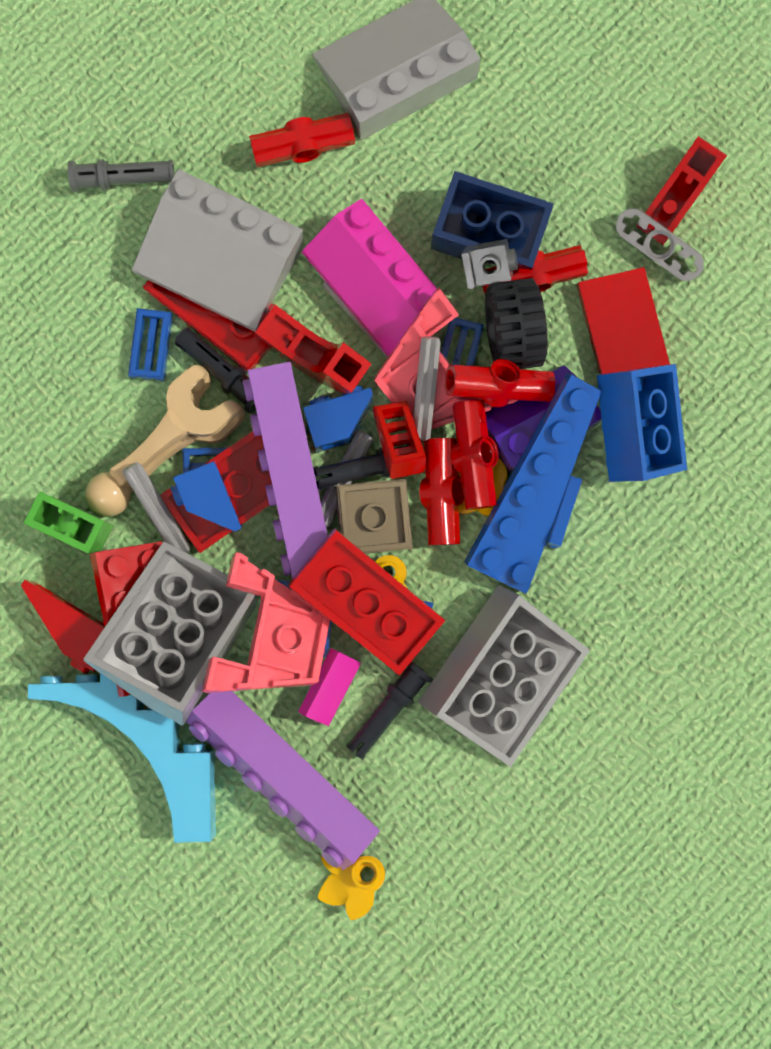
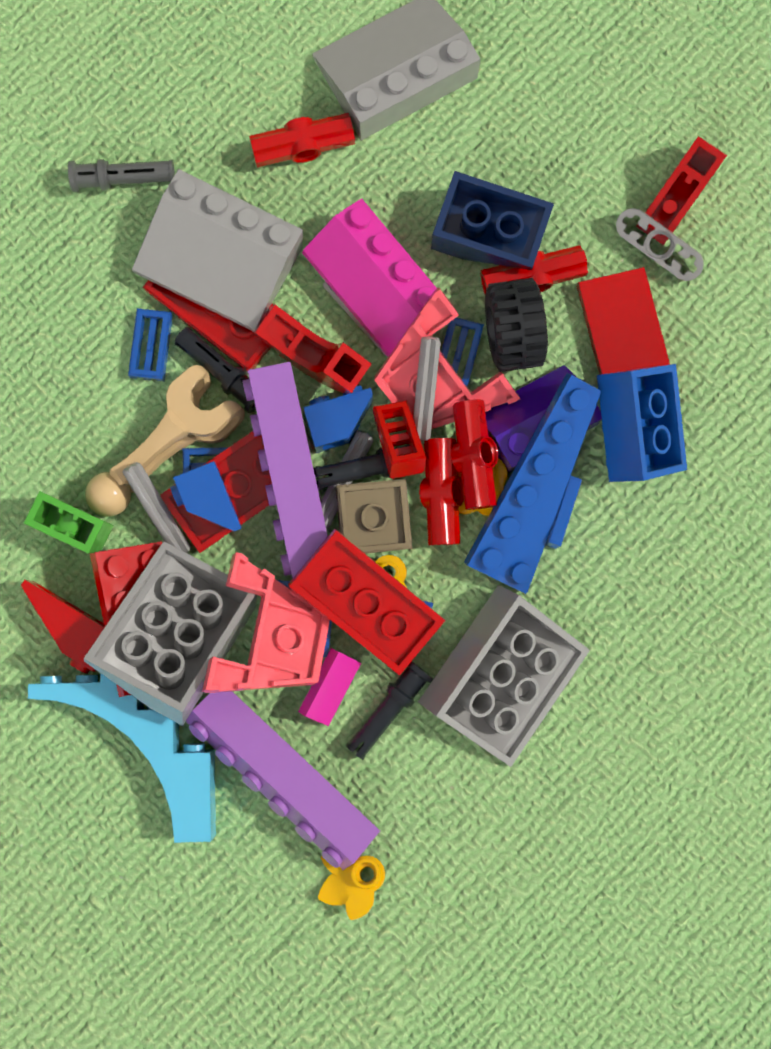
(497, 251): brick -> none
(499, 383): red piece -> none

